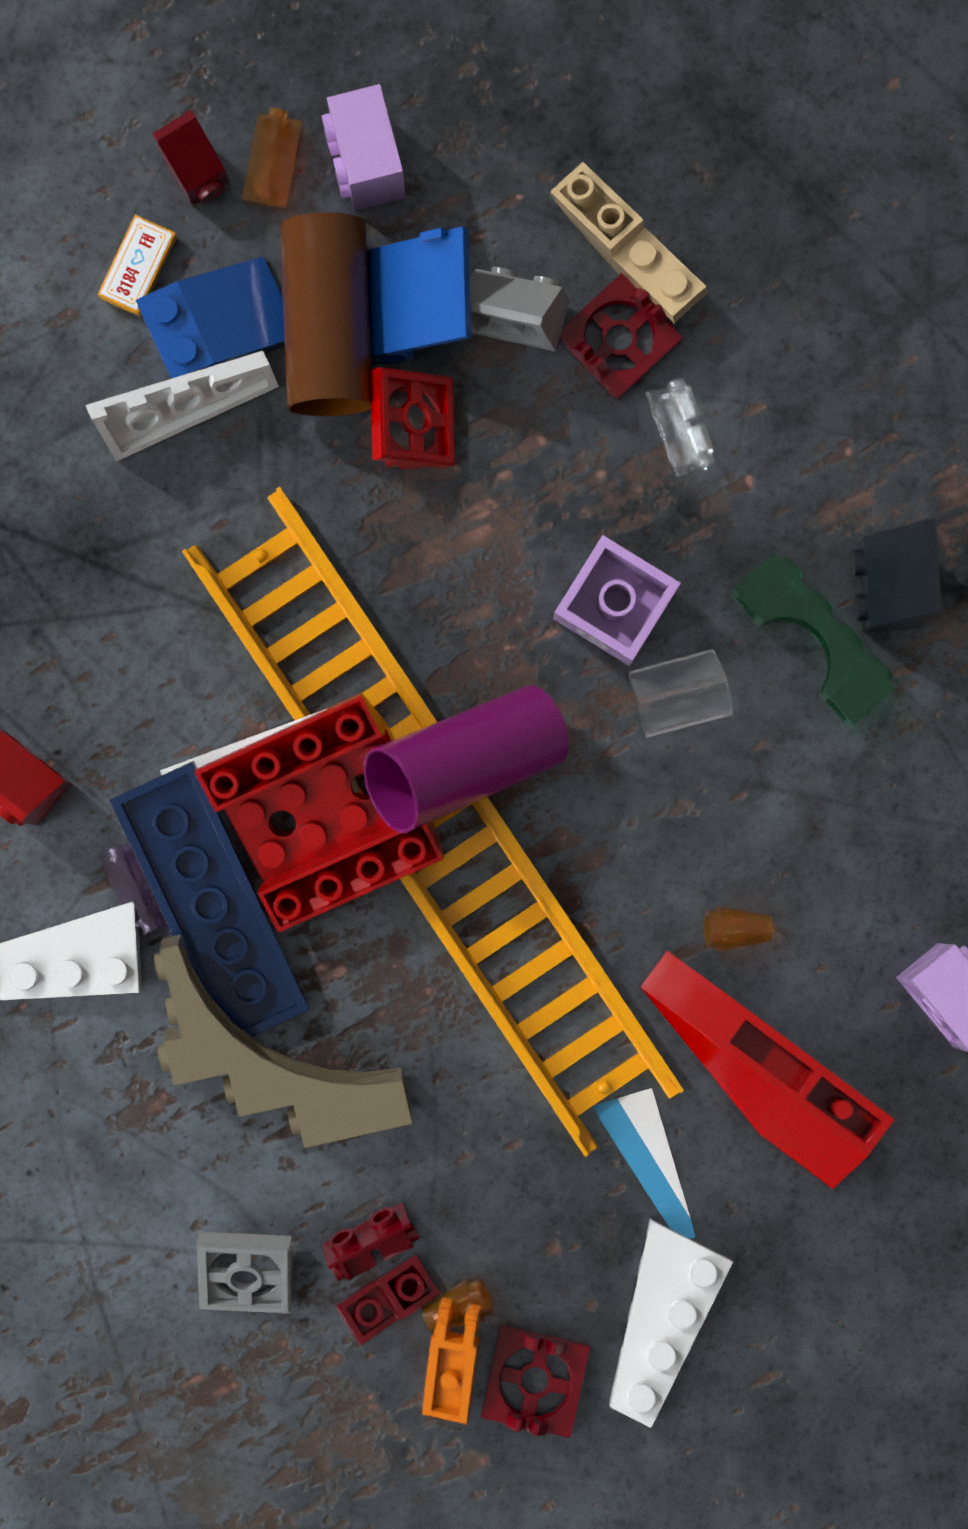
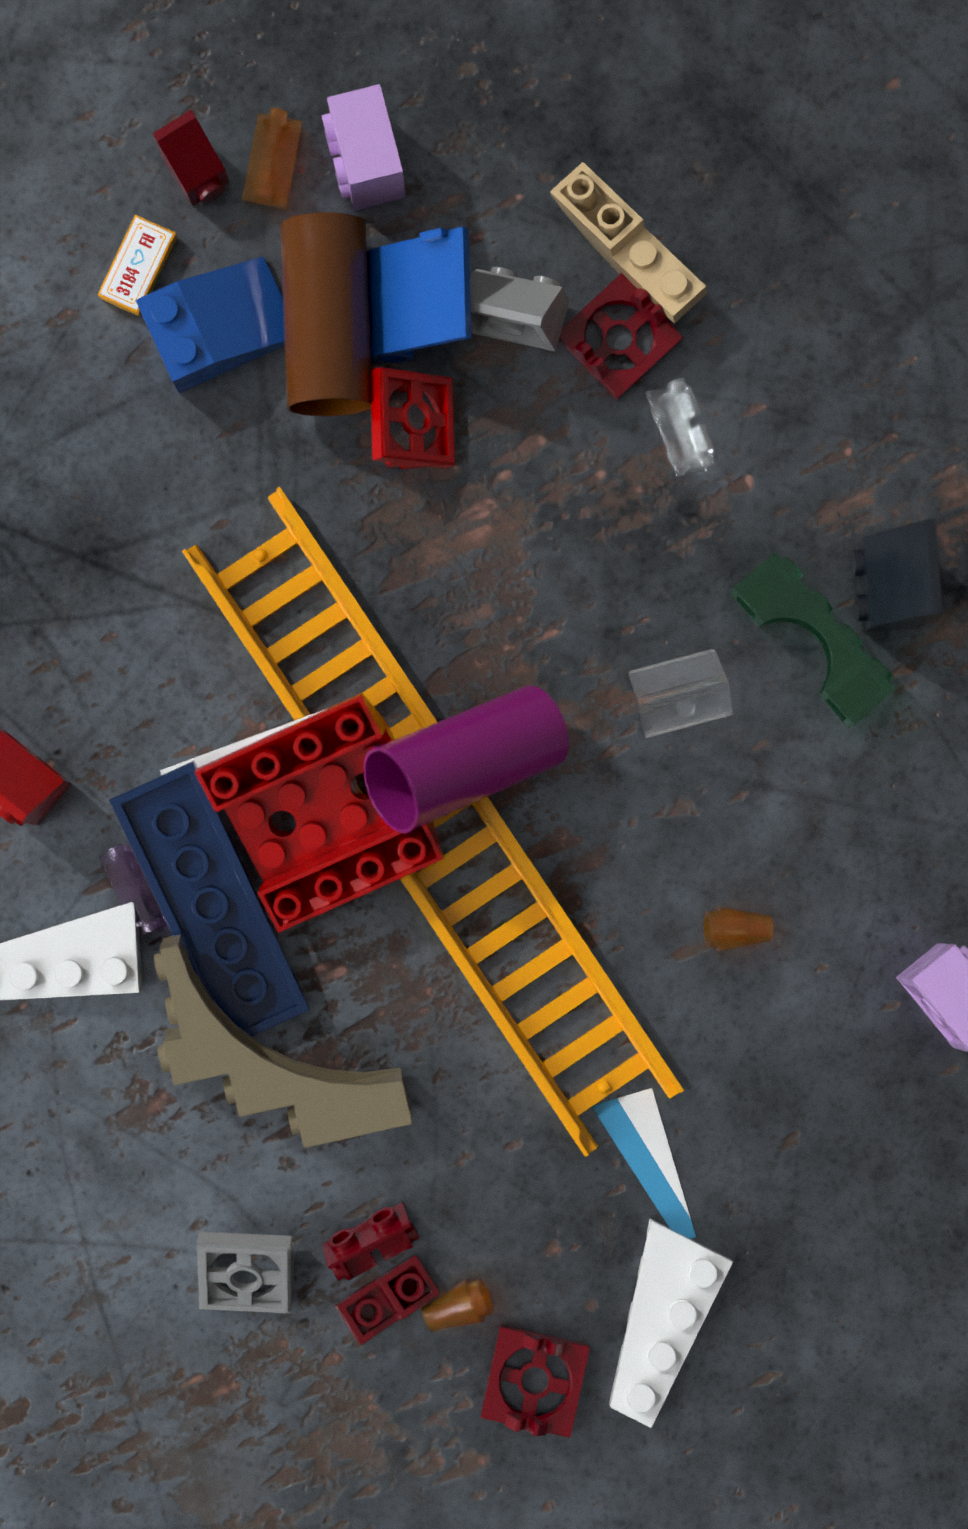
(171, 406): white wing -> none
(452, 1365): orange hinge -> none
(615, 600): lavender brick -> none
(767, 1076): red wedge -> none

